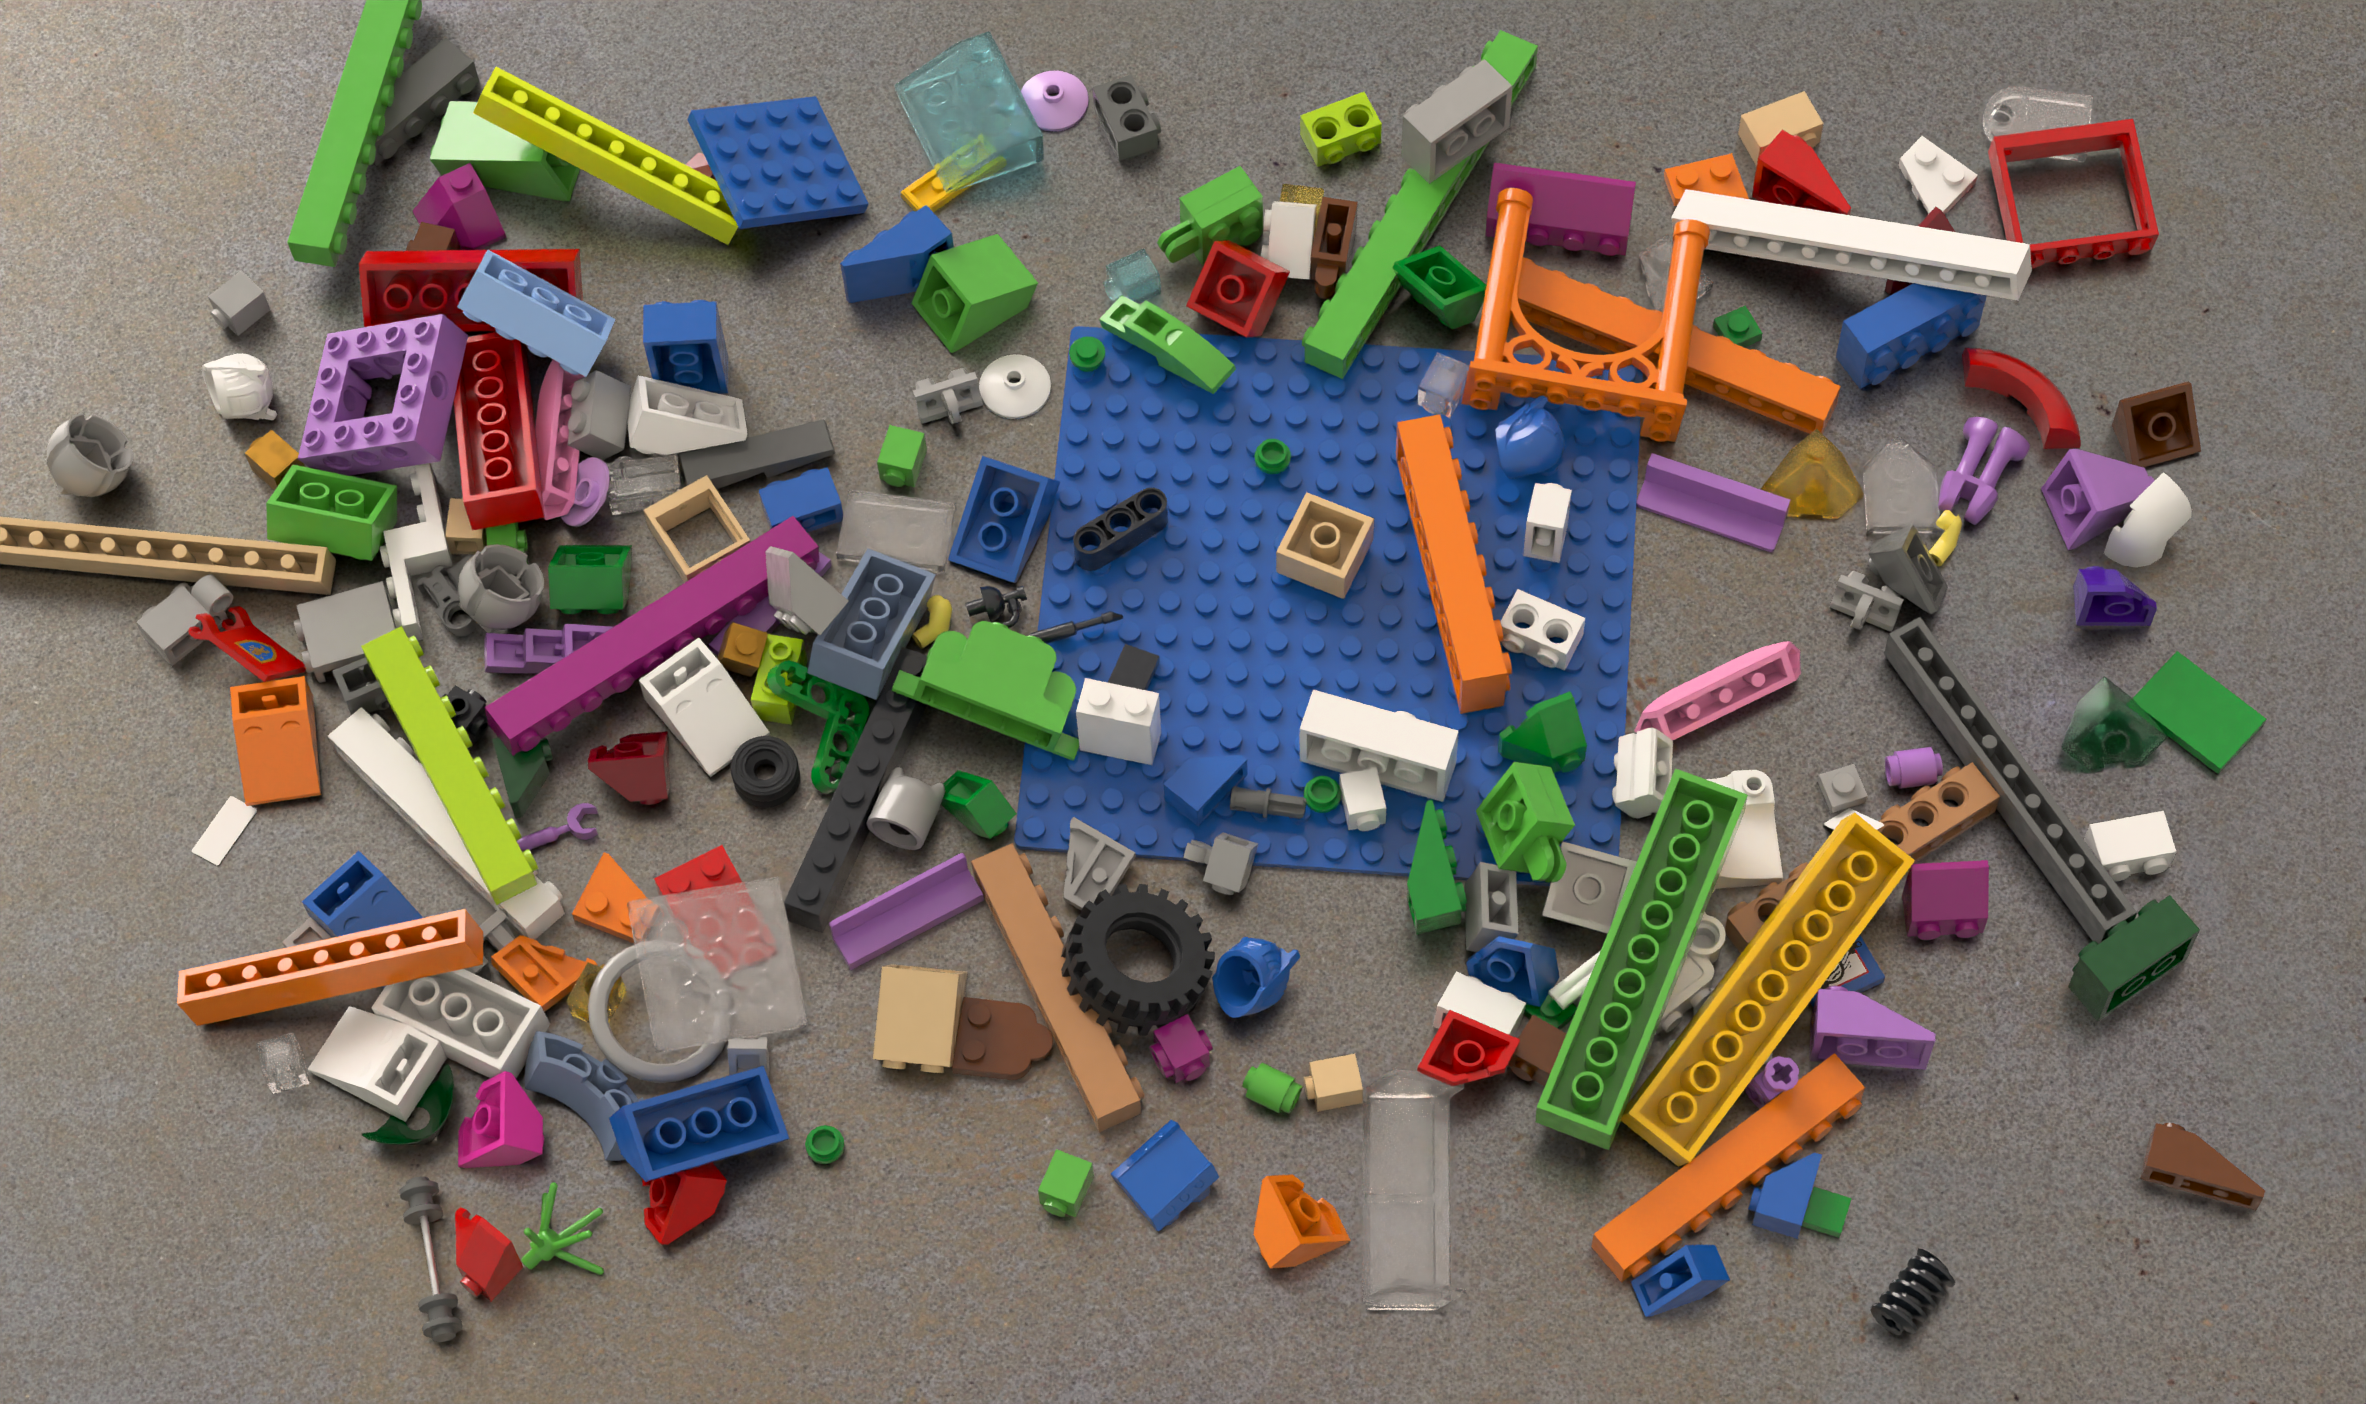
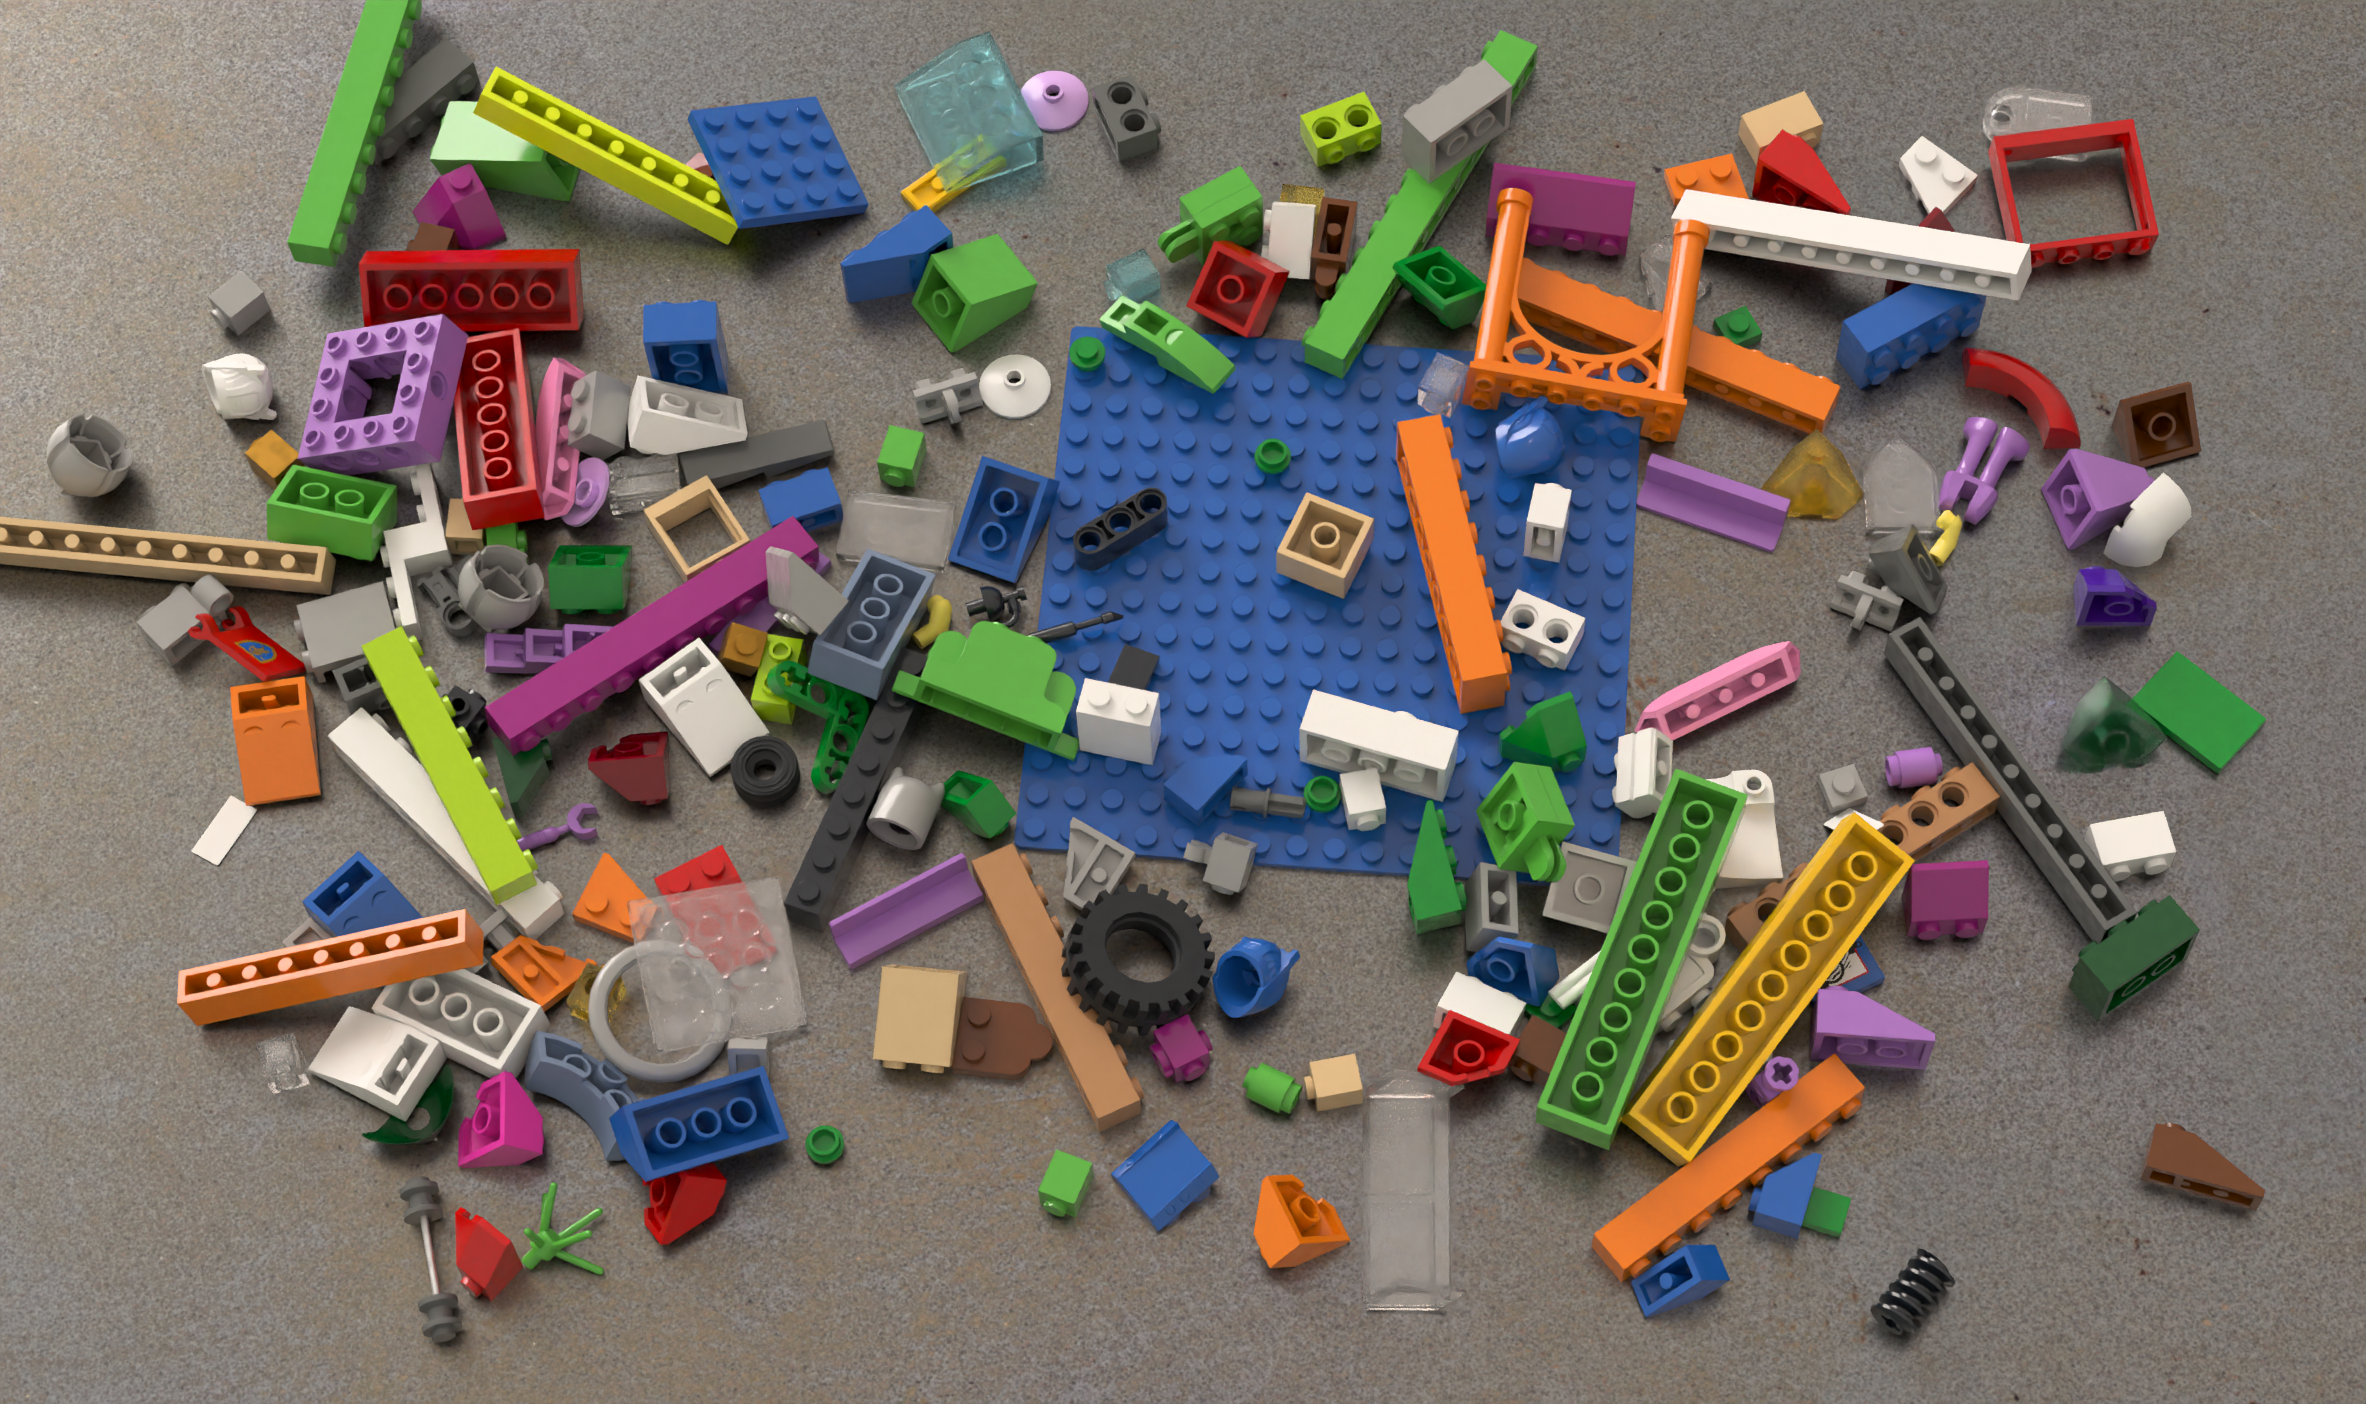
(536, 314): light blue brick -> none

